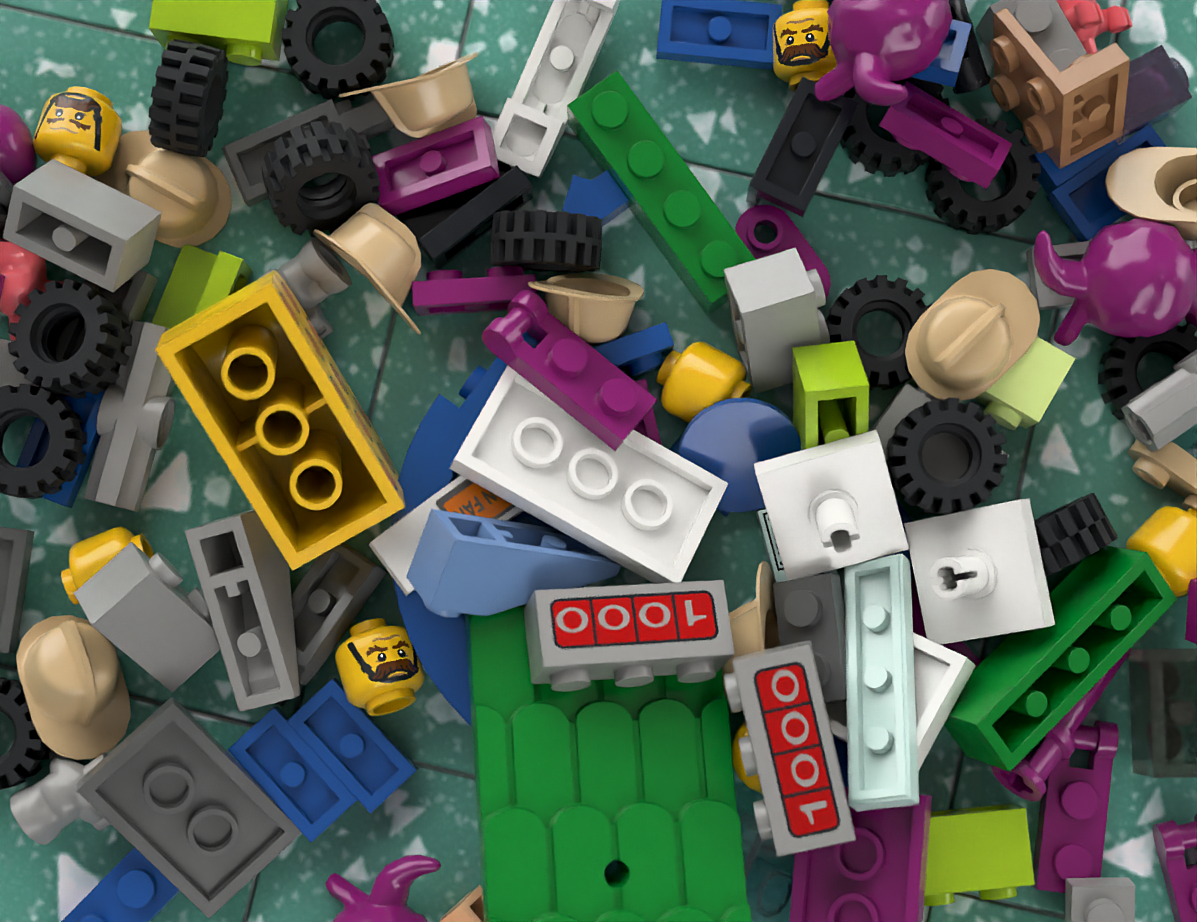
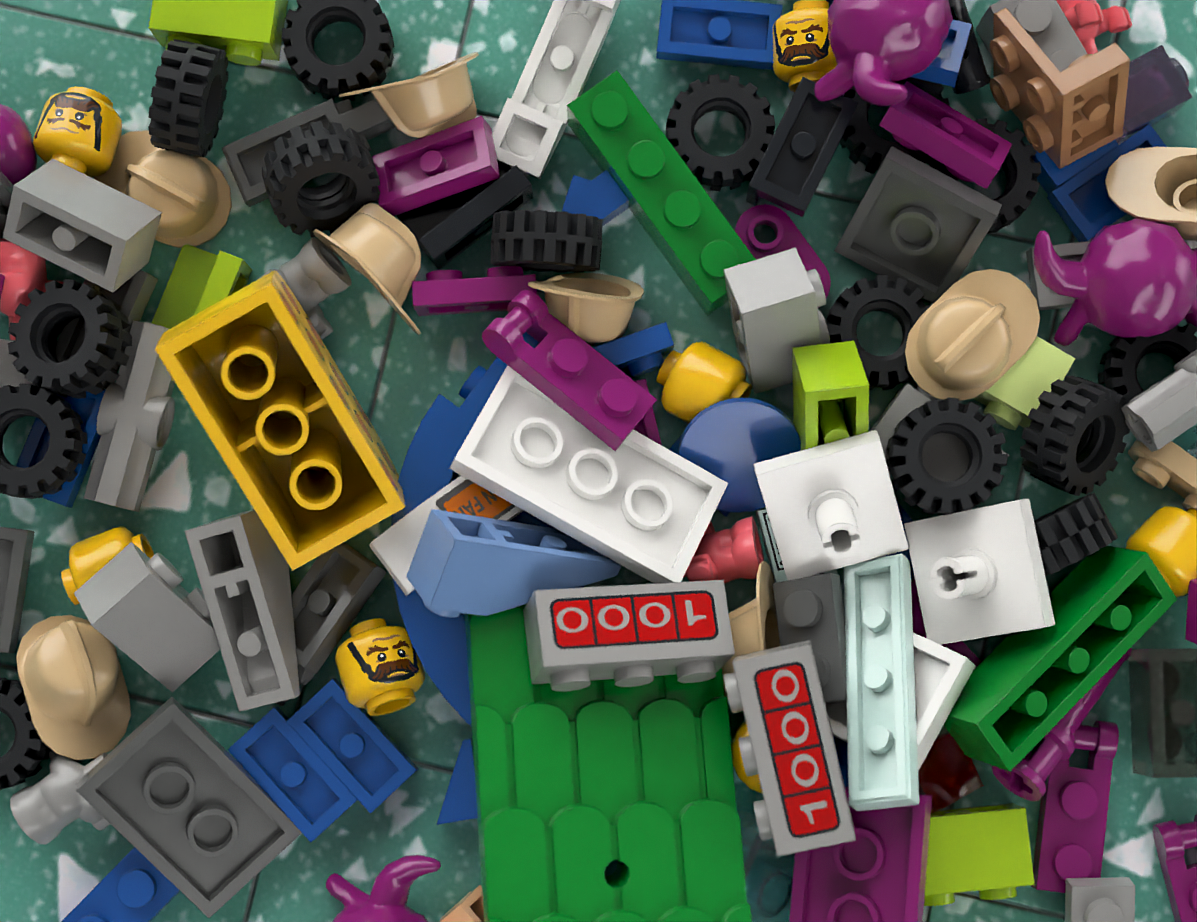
(460, 797): none -> blue piece
(727, 553): none -> coral piece
(736, 100): none -> black tyre
(917, 225): none -> dark grey plate
(947, 773): none -> clear red slope
(1074, 435): none -> black tyre

